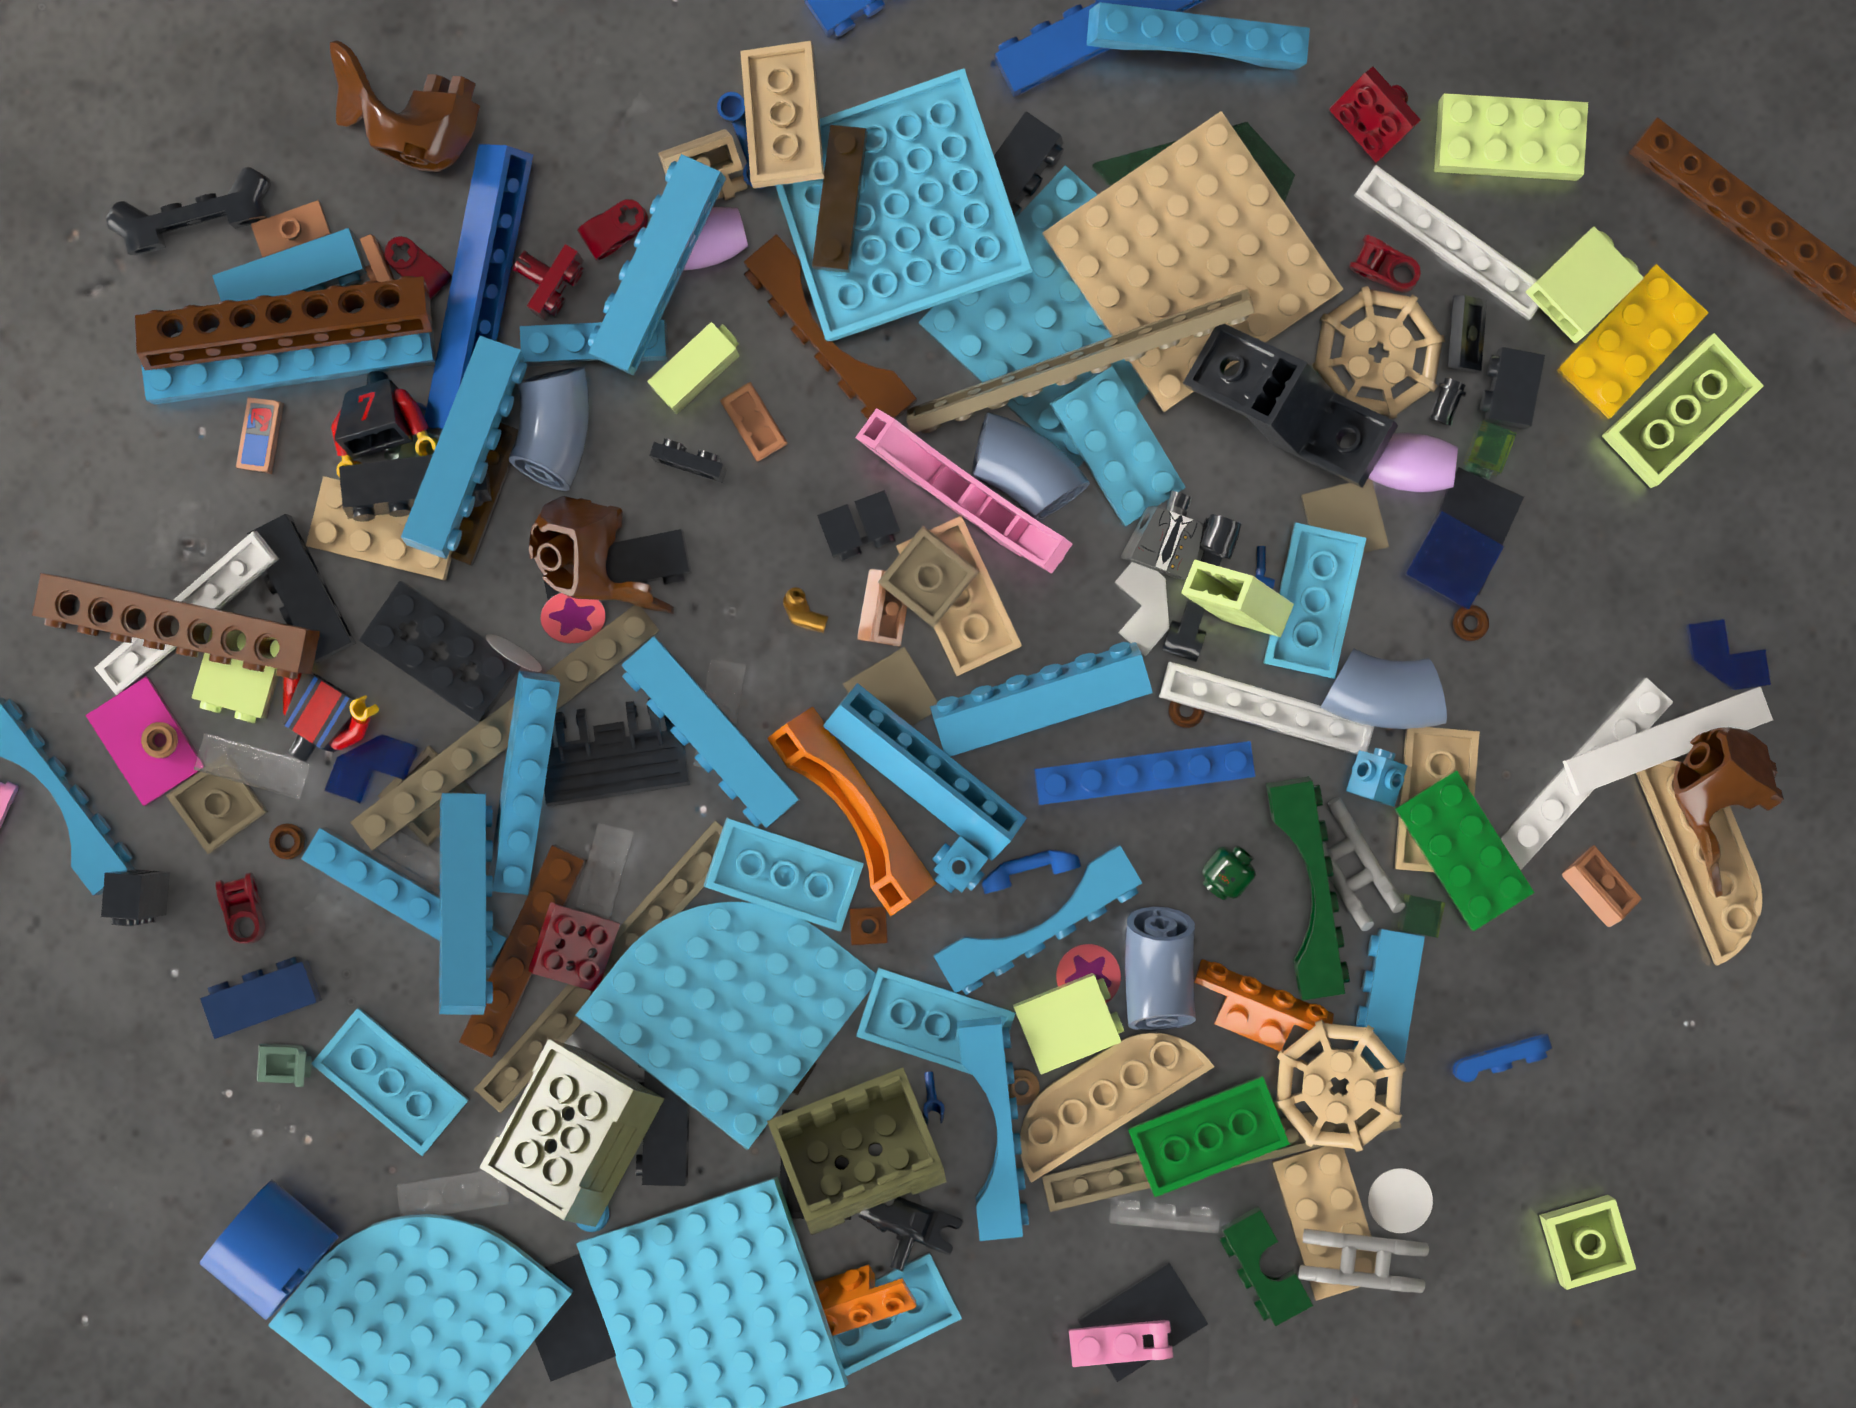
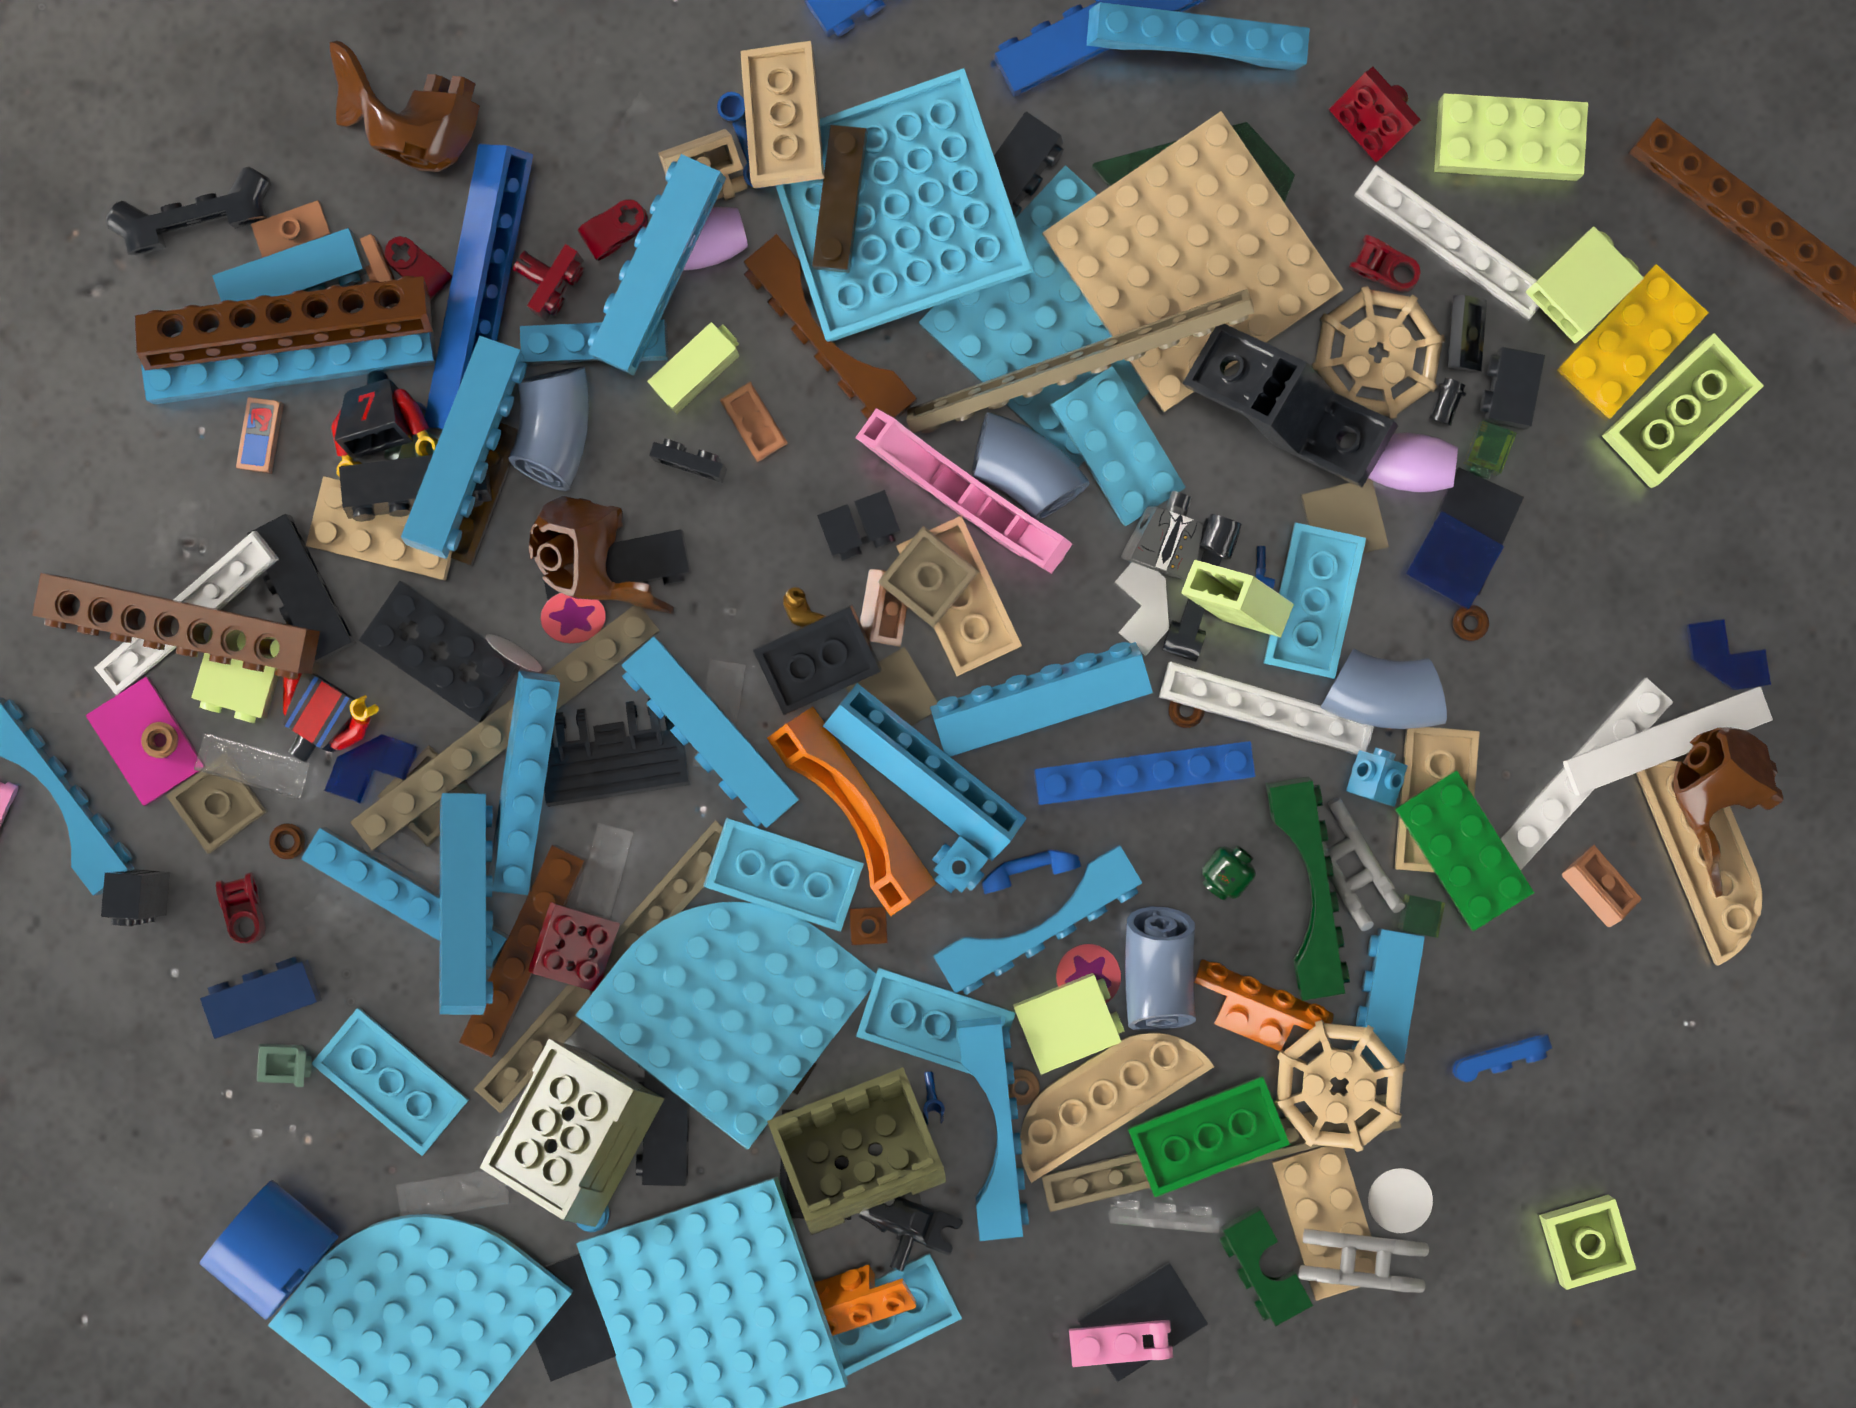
(817, 659): none -> black plate

